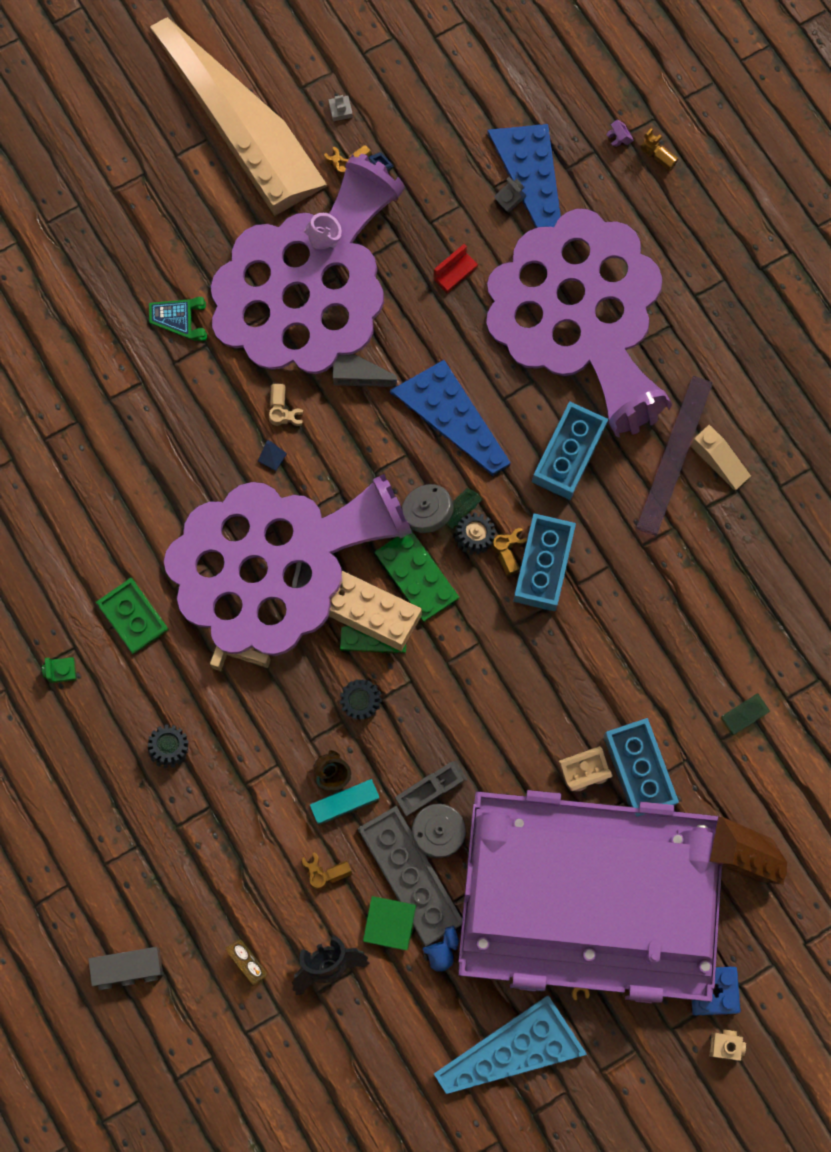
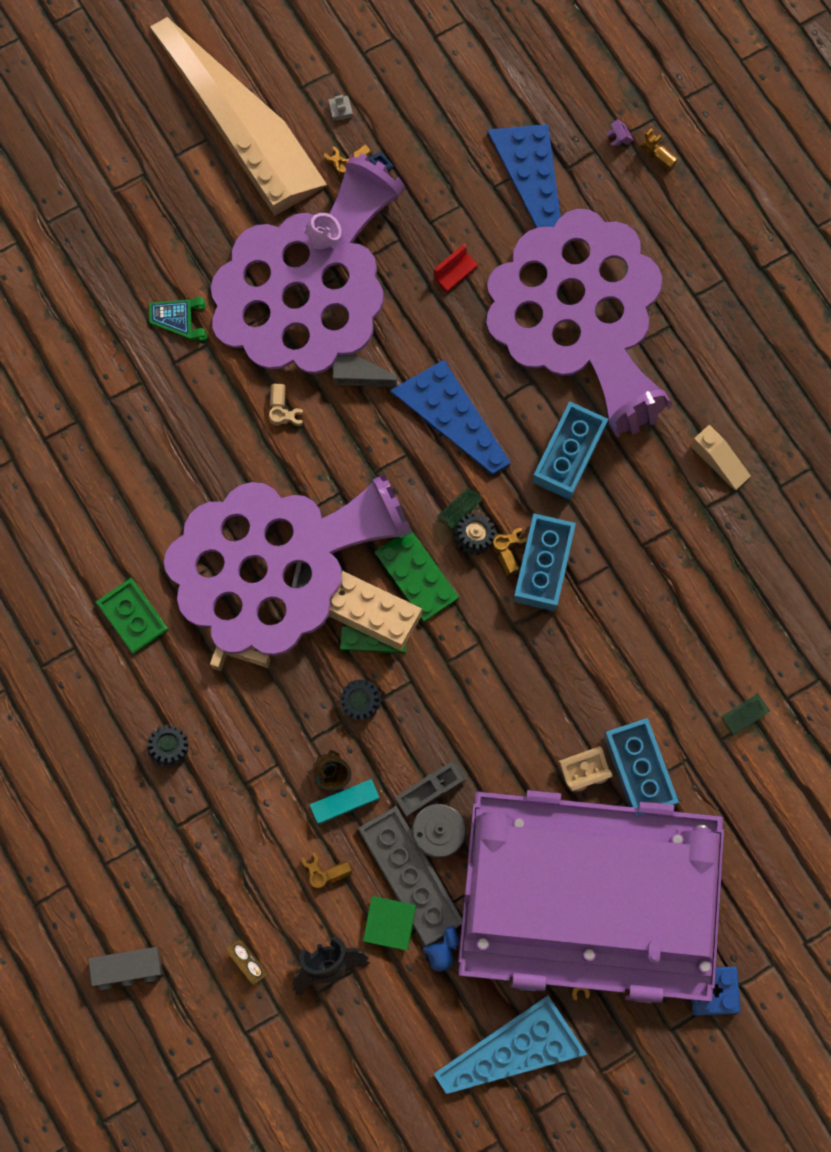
(59, 670): green bracket -> none
(272, 456): dark blue slope -> none
(427, 508): dark grey wheel -> none
(510, 195): dark grey bracket -> none
(674, 455): tile -> none
(727, 1045): tan brick -> none
(748, 853): reddish brown slope -> none

